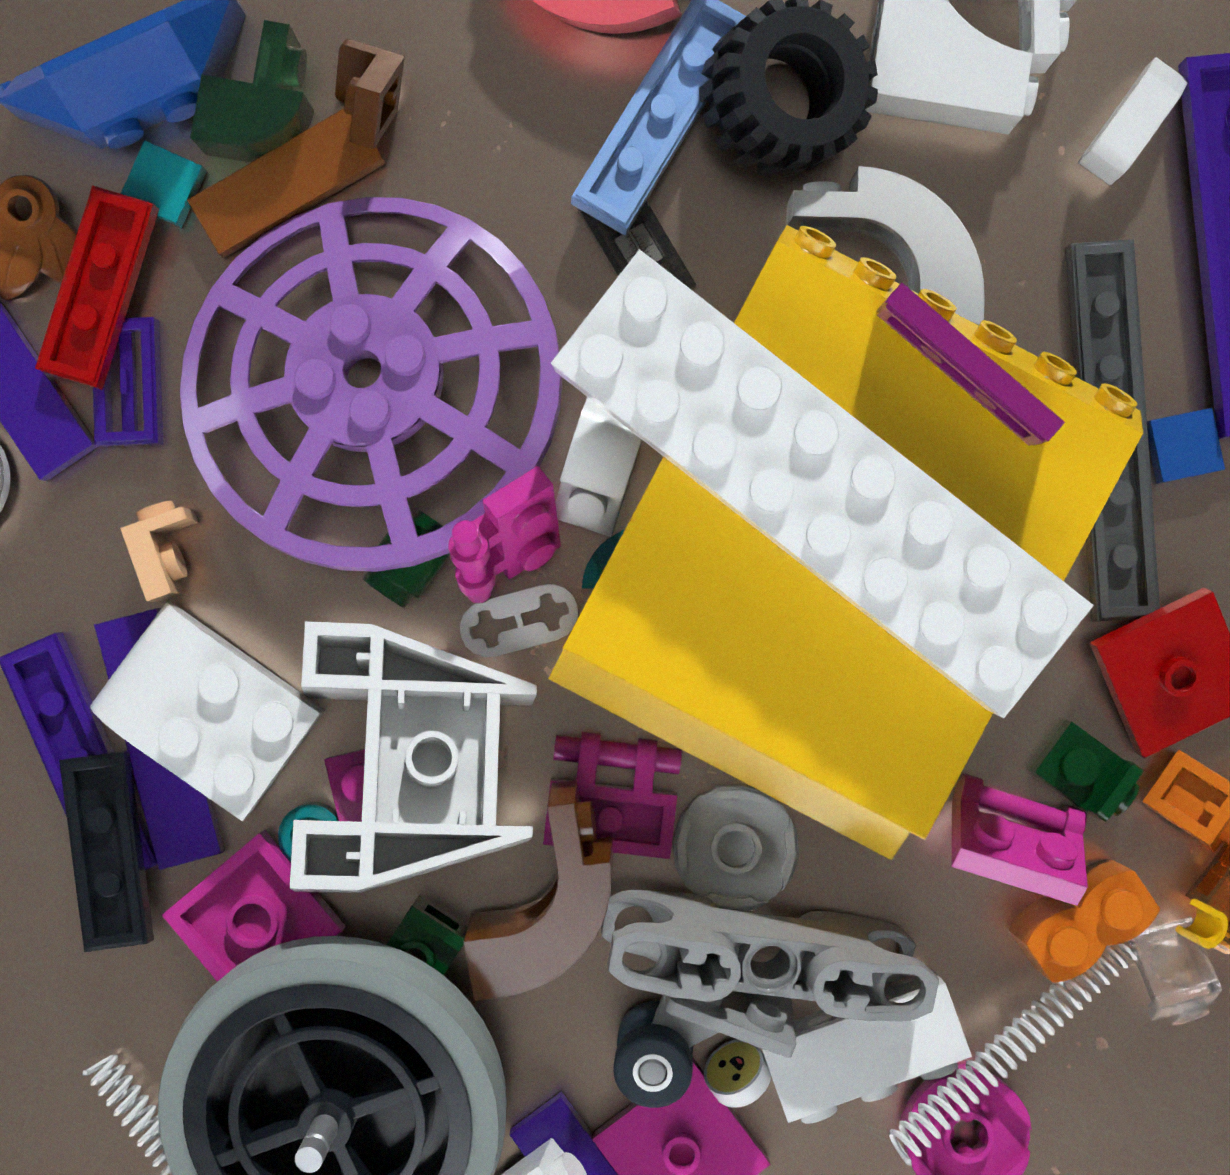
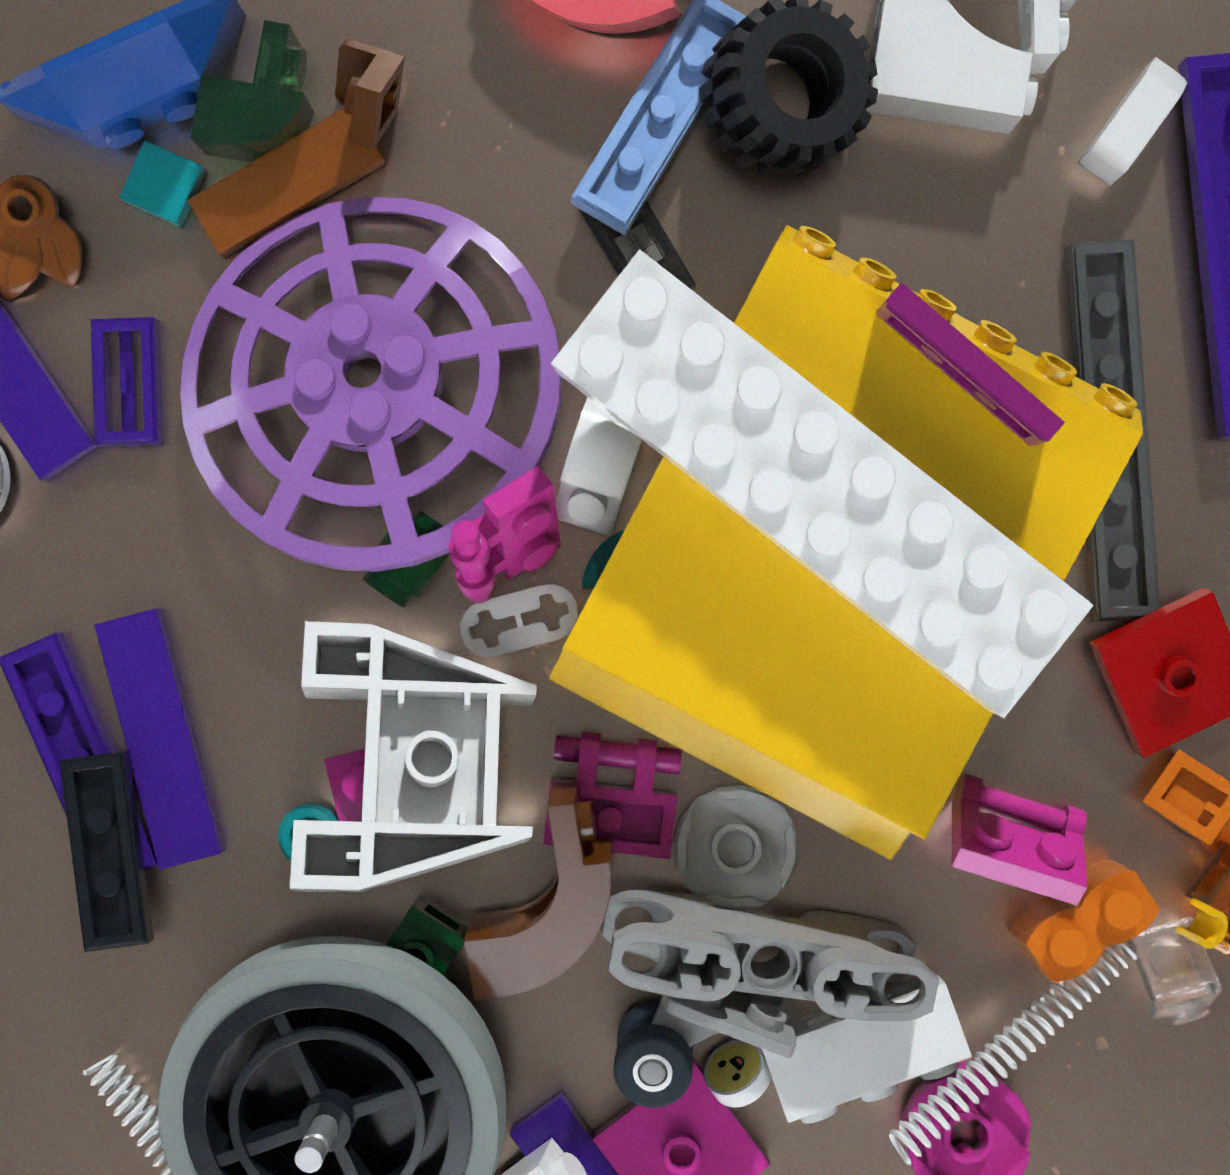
(97, 287): red tile -> none
(156, 562): light nougat bracket -> none
(205, 711): white brick -> none
(248, 909): dark pink plate -> none
(909, 222): white arch -> none
(1087, 772): dark green bracket -> none
(1184, 445): blue tile -> none

